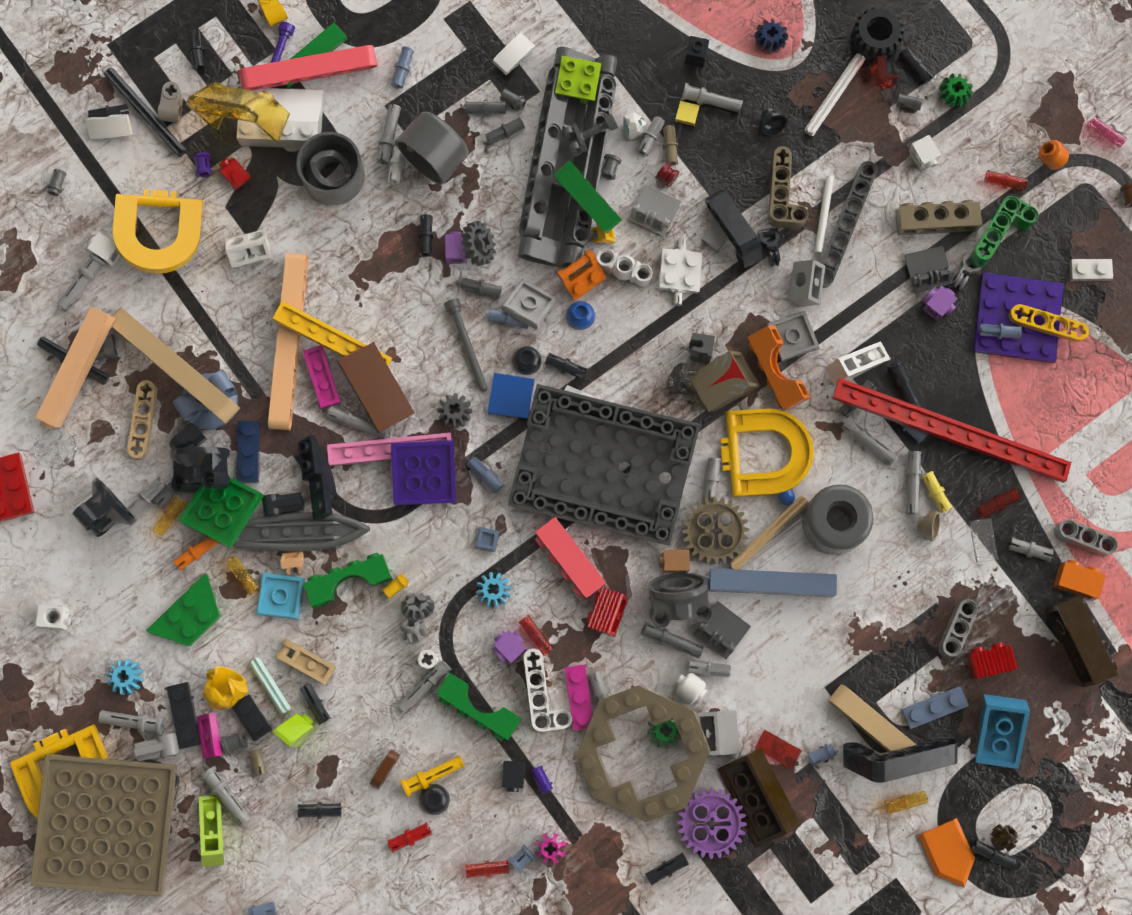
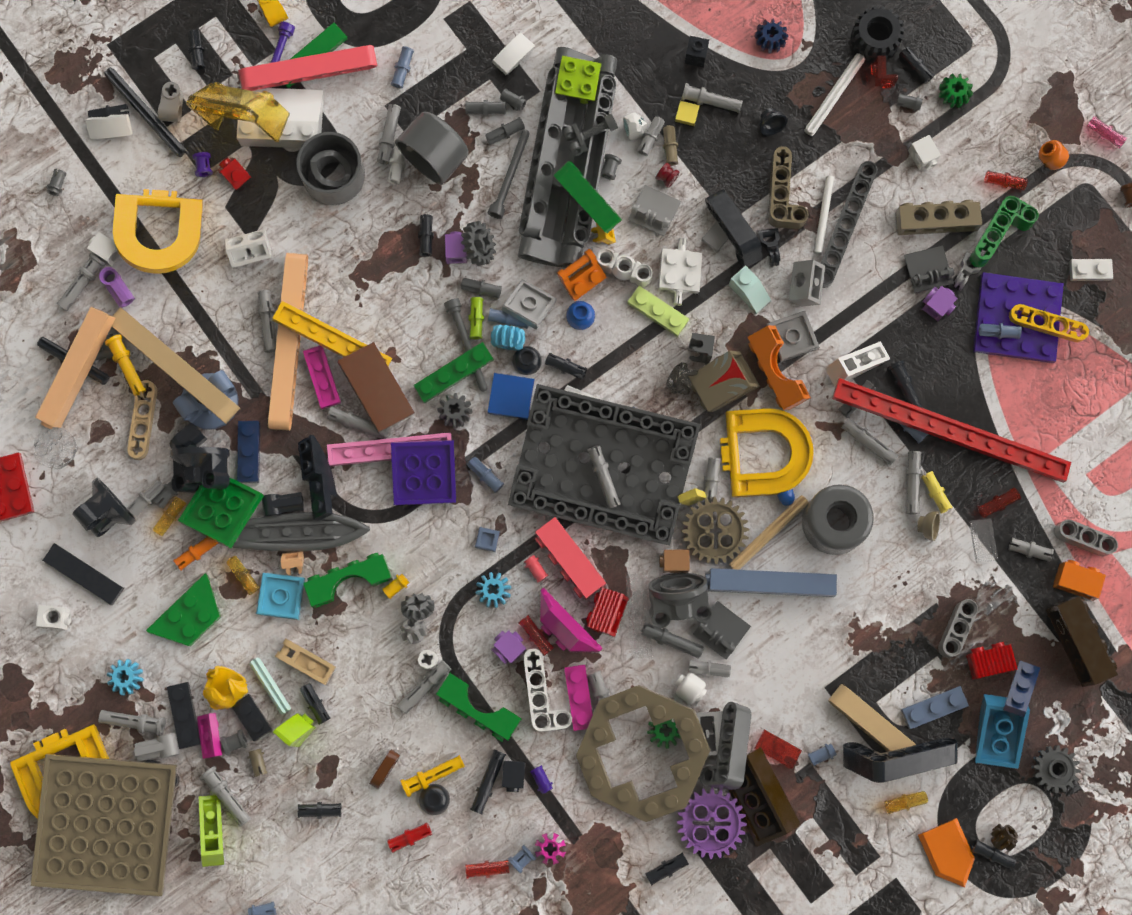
(83, 574): none -> black tile
(117, 287): none -> medium lavender piece
(121, 356): none -> yellow pin
(266, 312): none -> light grey pin
(453, 372): none -> green plate
(476, 318): none -> lime pin
(488, 781): none -> black pin
(497, 208): none -> dark grey piece
(507, 337): none -> medium azure gear
(535, 568): none -> coral pin
(564, 627): none -> dark pink wedge
(603, 475): none -> light grey pin
(658, 311): none -> yellowish green plate
(691, 497): none -> light yellow tile
(732, 749): none -> dark grey beam
(750, 289): none -> light aqua slope
(1021, 689): none -> dark blue plate
(1066, 772): none -> dark grey gear

